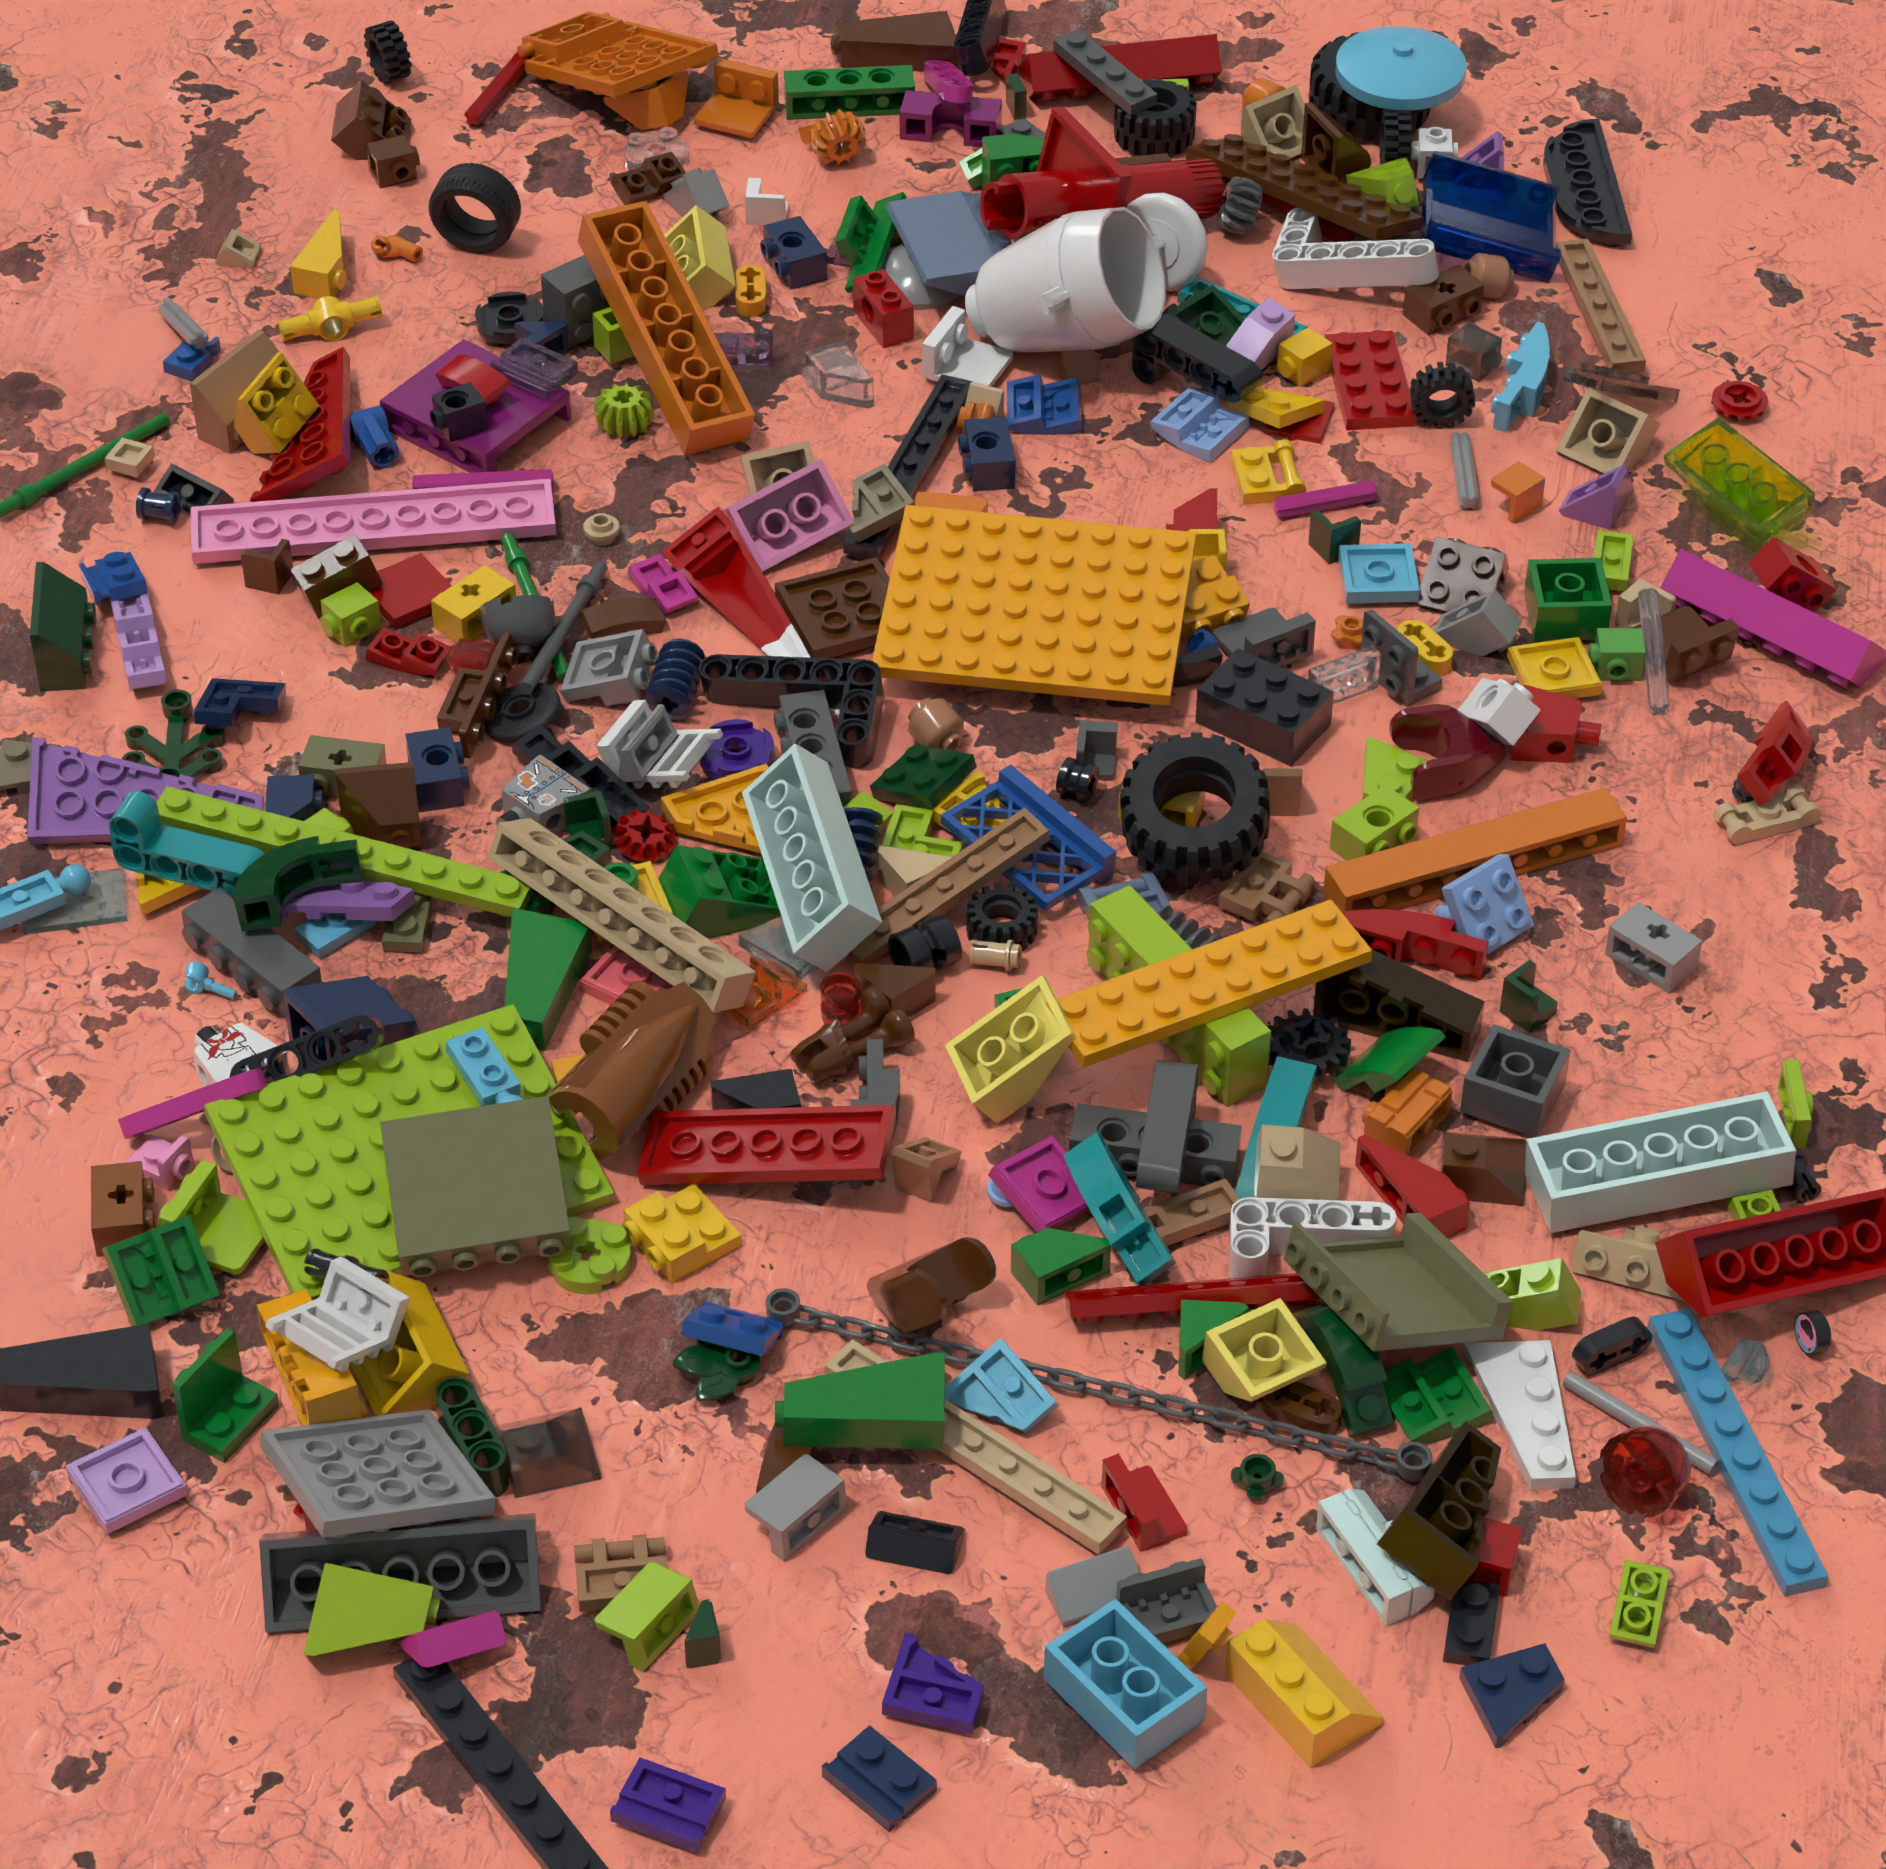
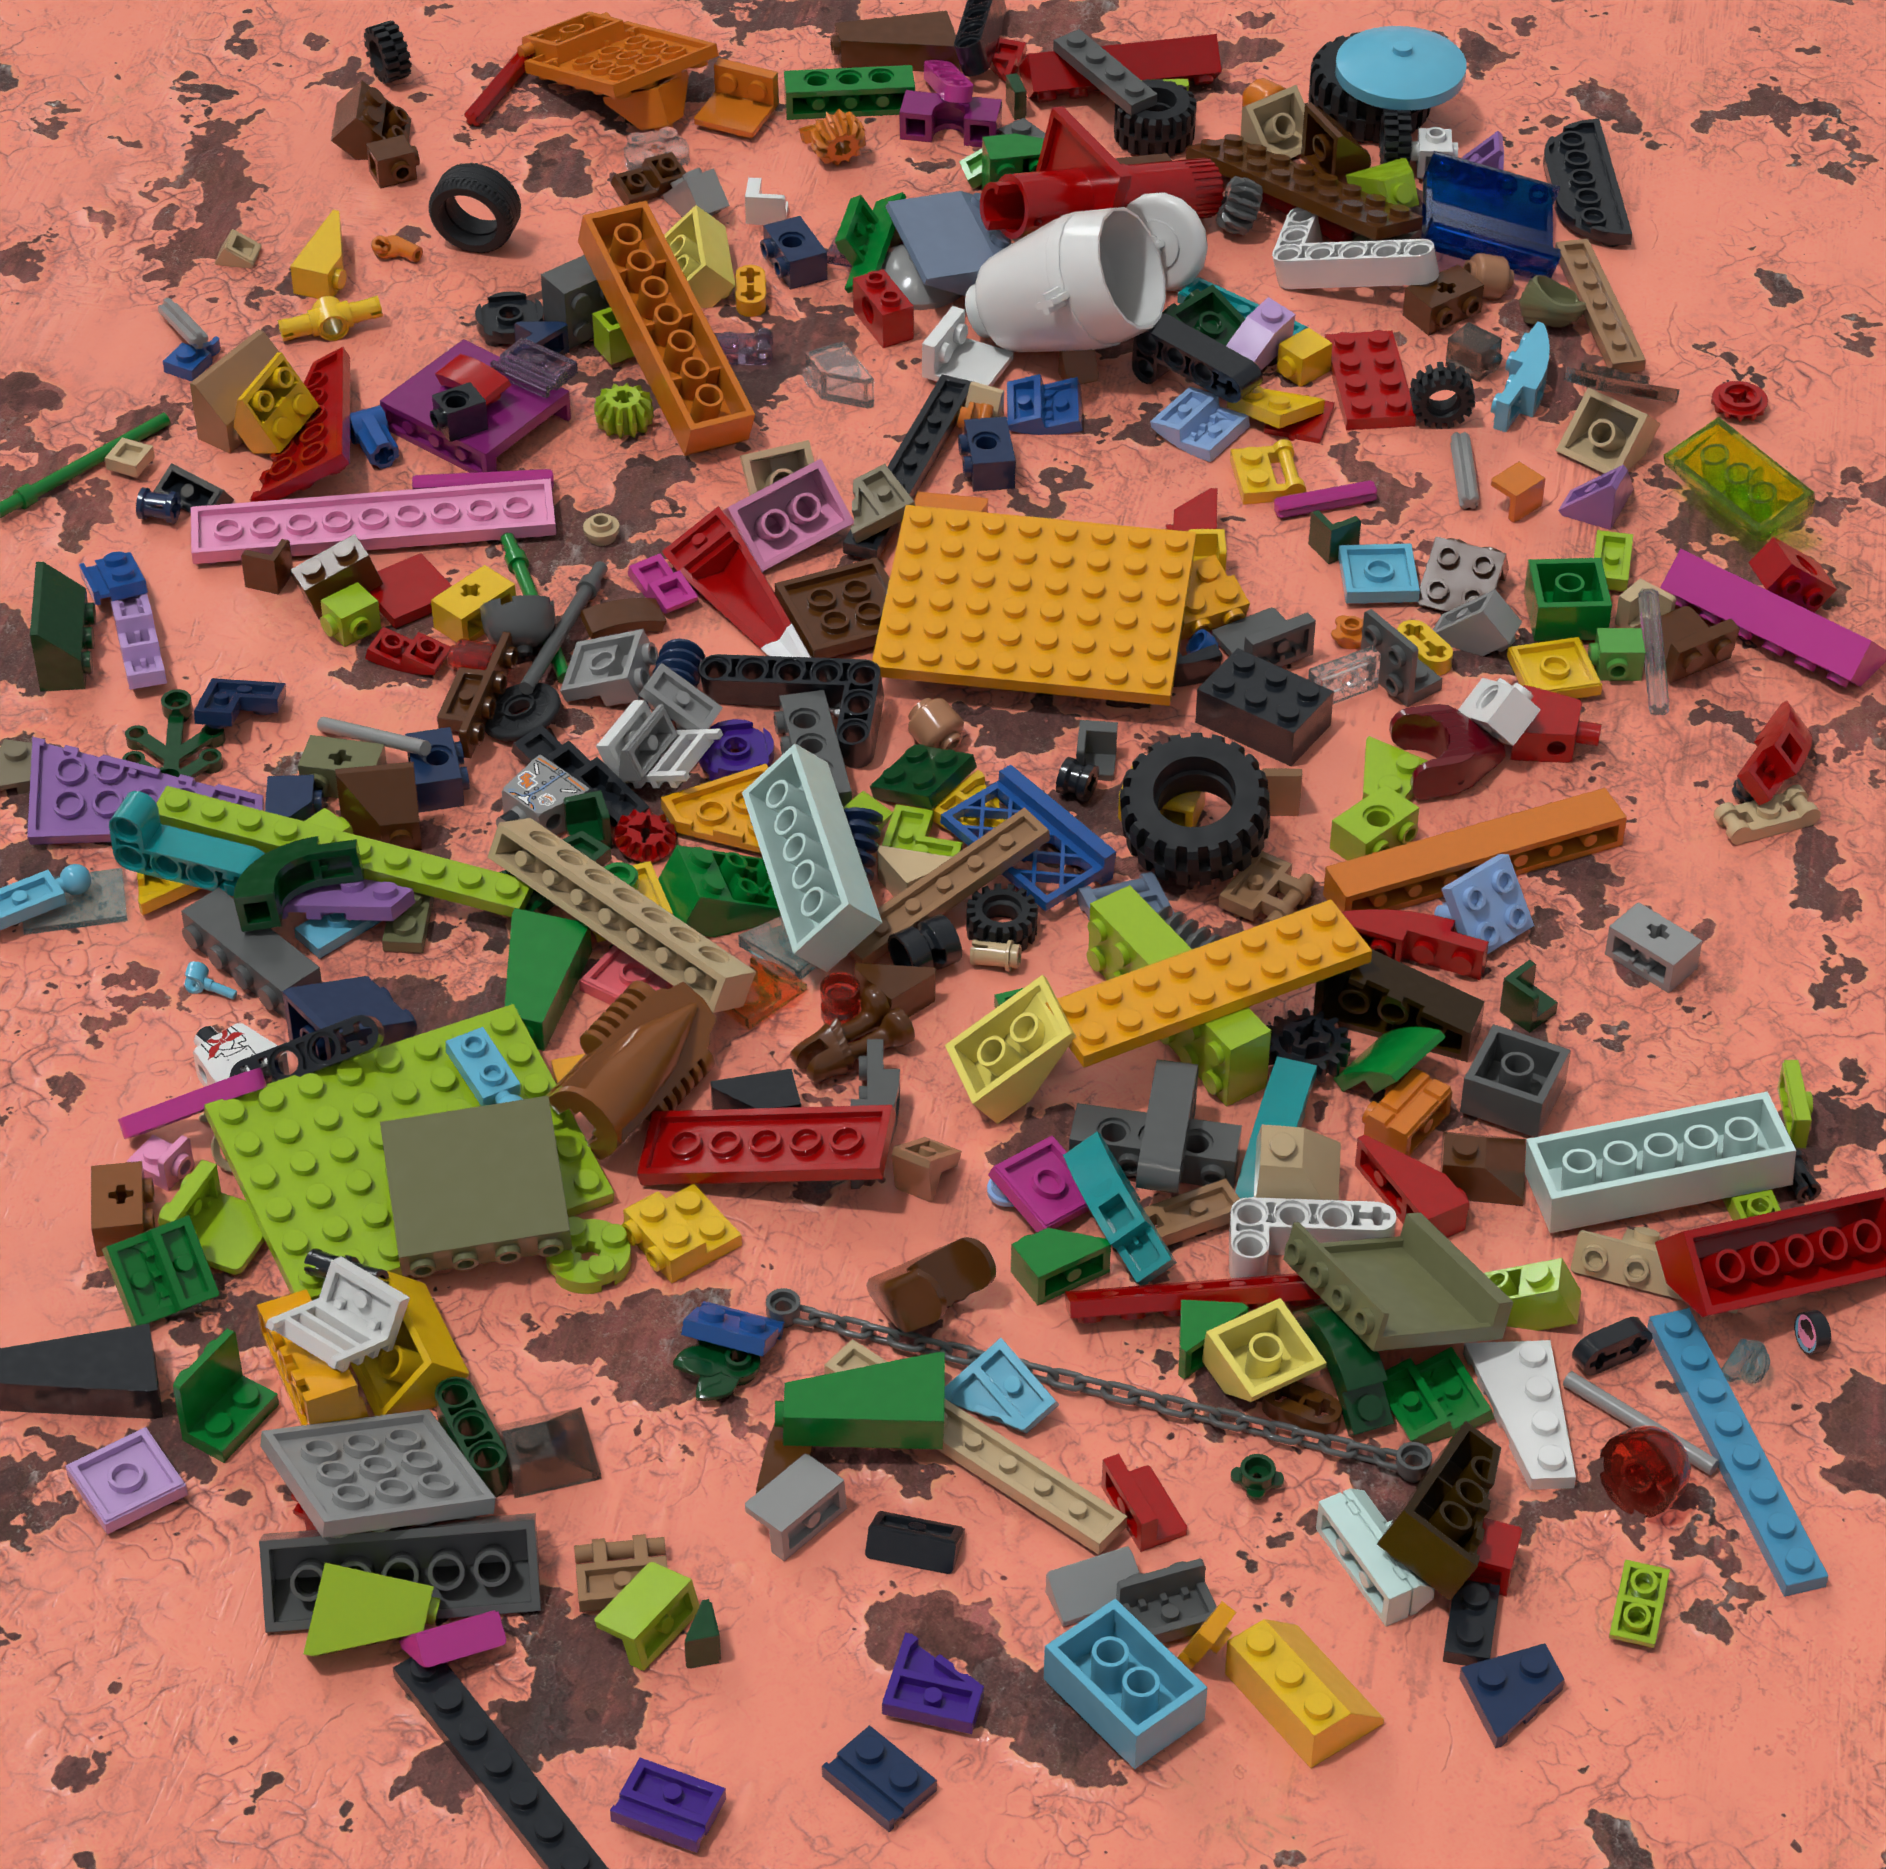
(374, 735): none -> light grey bar
(681, 700): none -> light grey tile
(1550, 303): none -> olive hair

